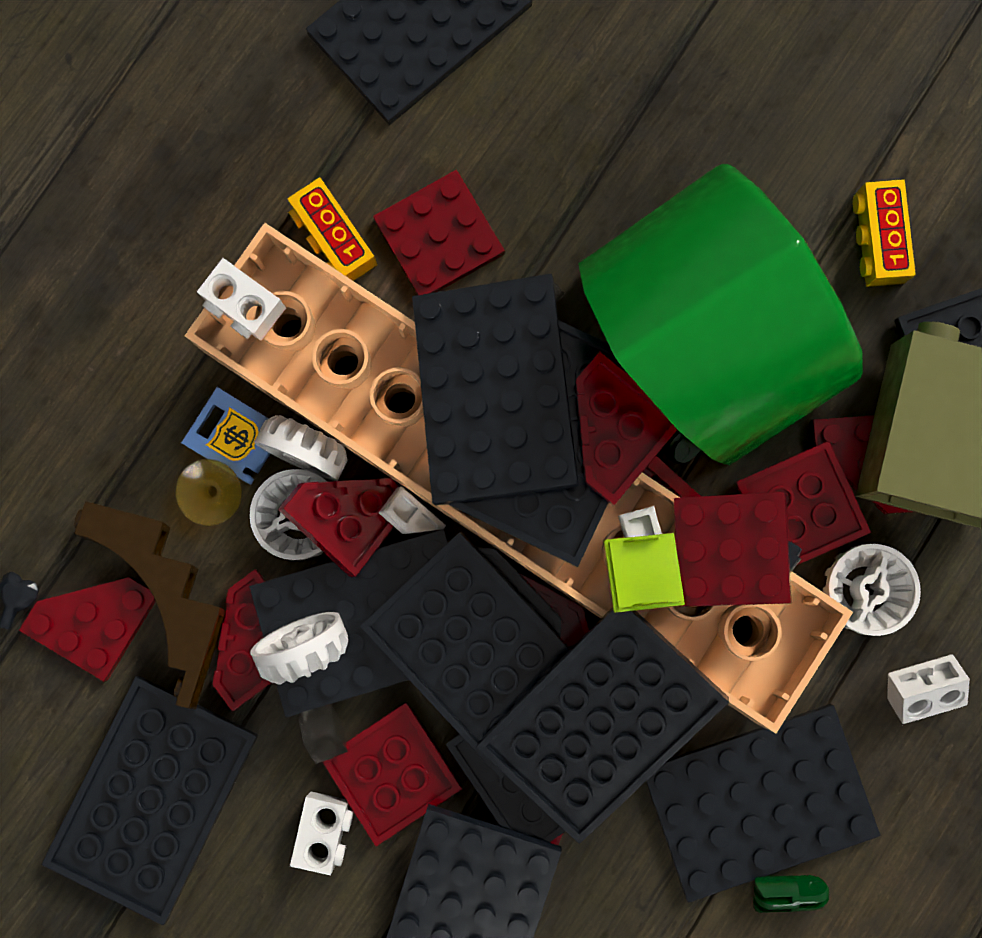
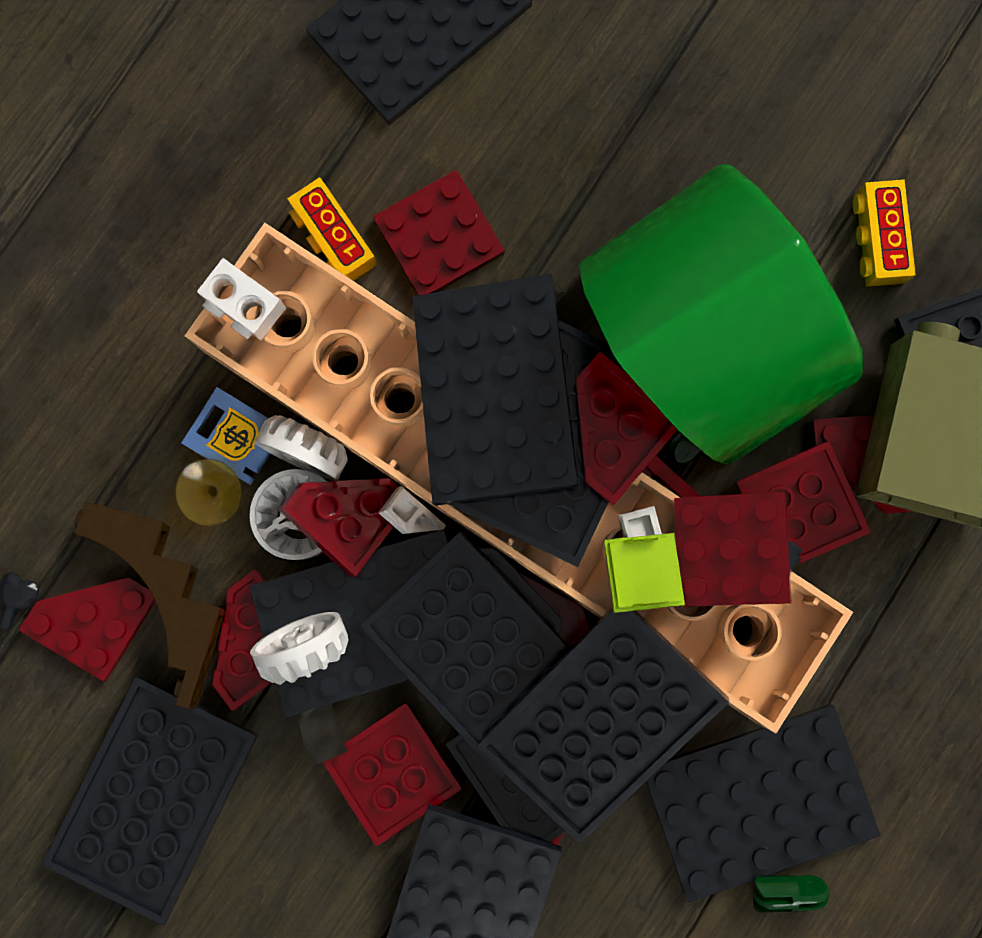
(314, 830): white brick -> none
(891, 579): white gear -> none
(928, 689): white brick -> none

